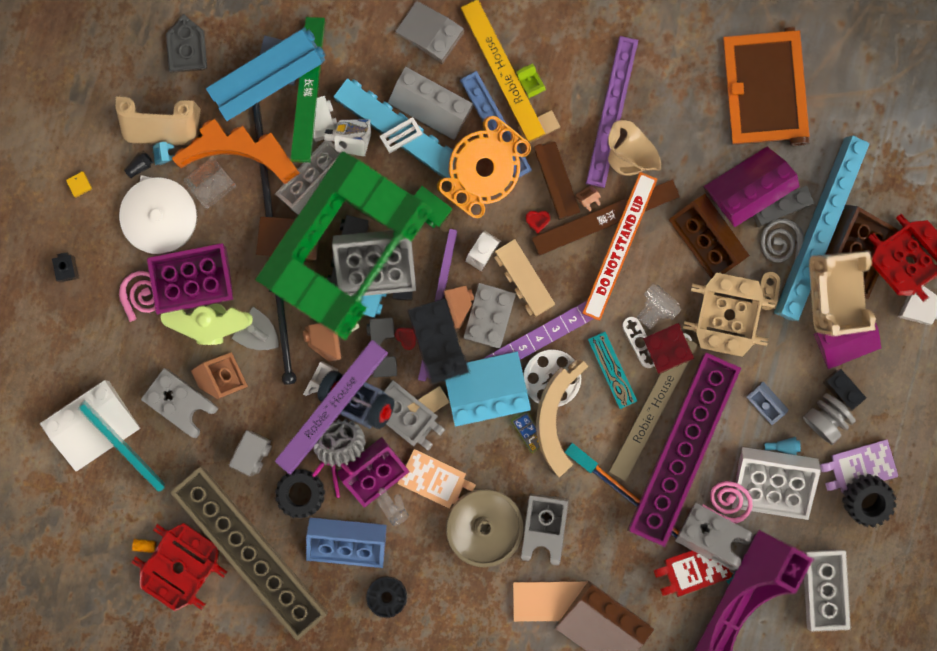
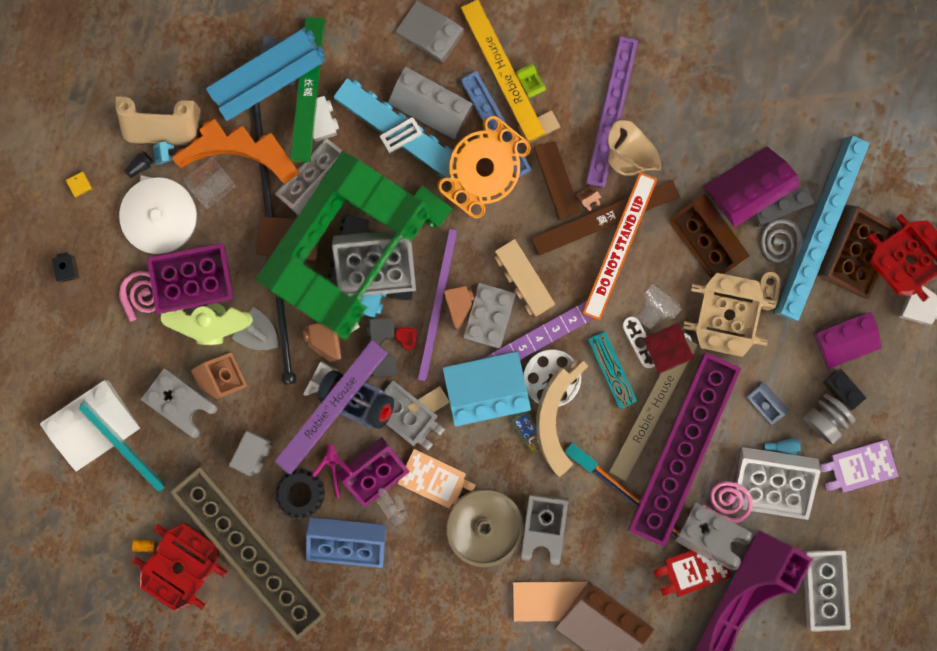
(186, 46): dark grey tile -> none
(340, 445): light grey gear -> none
(350, 136): white torso -> none
(375, 600): black wheel -> none
(438, 341): black hinge -> none
(482, 250): white torso -> none
(537, 220): red tile -> none
(766, 88): reddish brown door -> none
(839, 293): tan windscreen -> none
(879, 510): black tyre -> none

